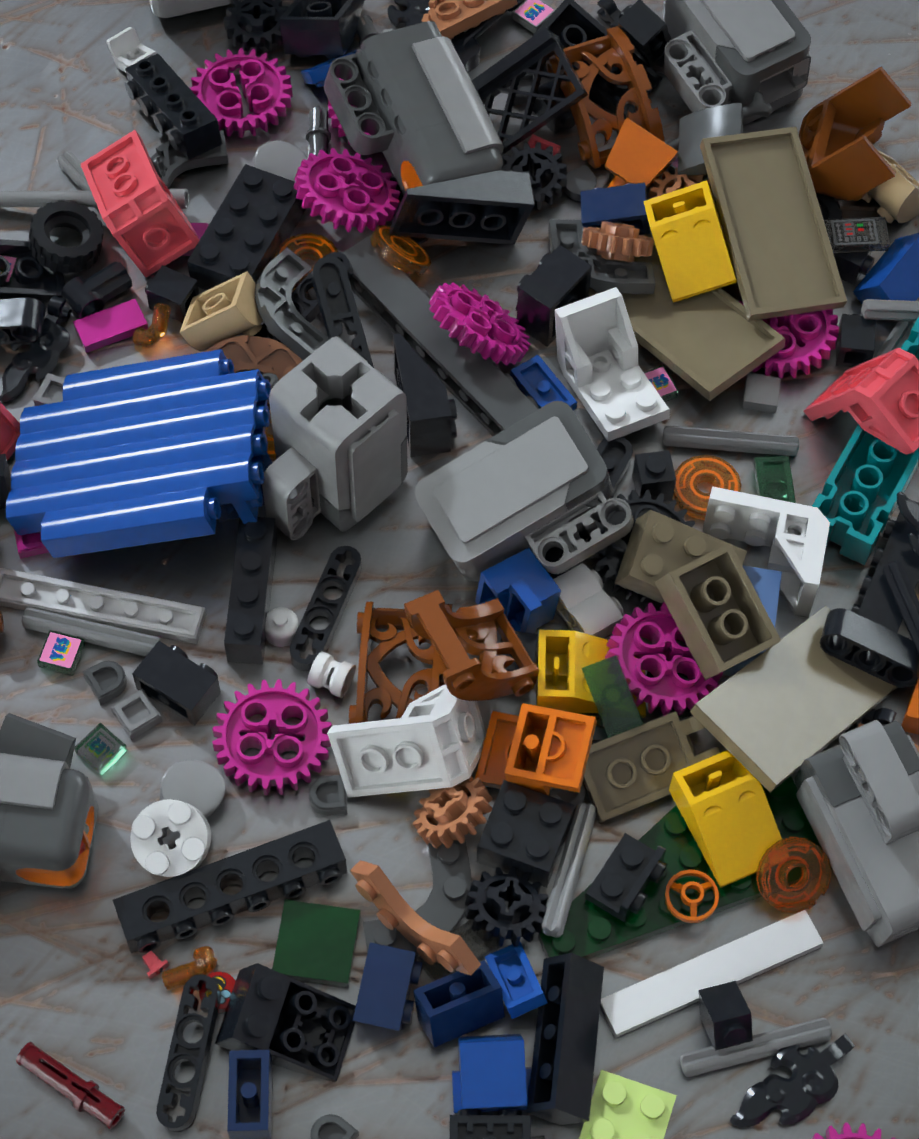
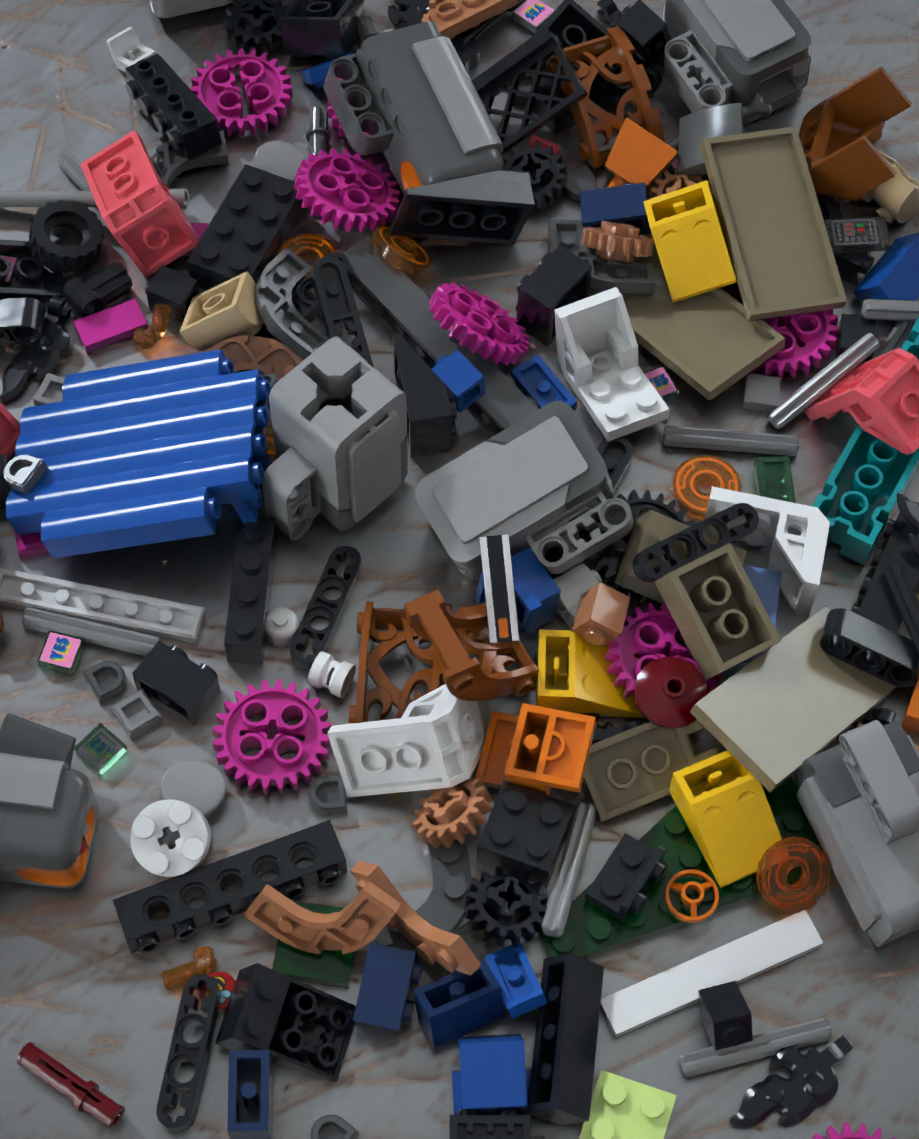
(24, 472): none -> dark grey tile
(154, 964): coral piece -> none
(314, 932): none -> nougat plate
(461, 379): none -> blue brick
(499, 588): none -> sticker
(601, 614): none -> nougat brick
(612, 695): clear green plate -> none
(654, 473): black brick -> none
(660, 704): none -> dark red dish
(695, 541): none -> black beam
(823, 380): none -> light grey axle

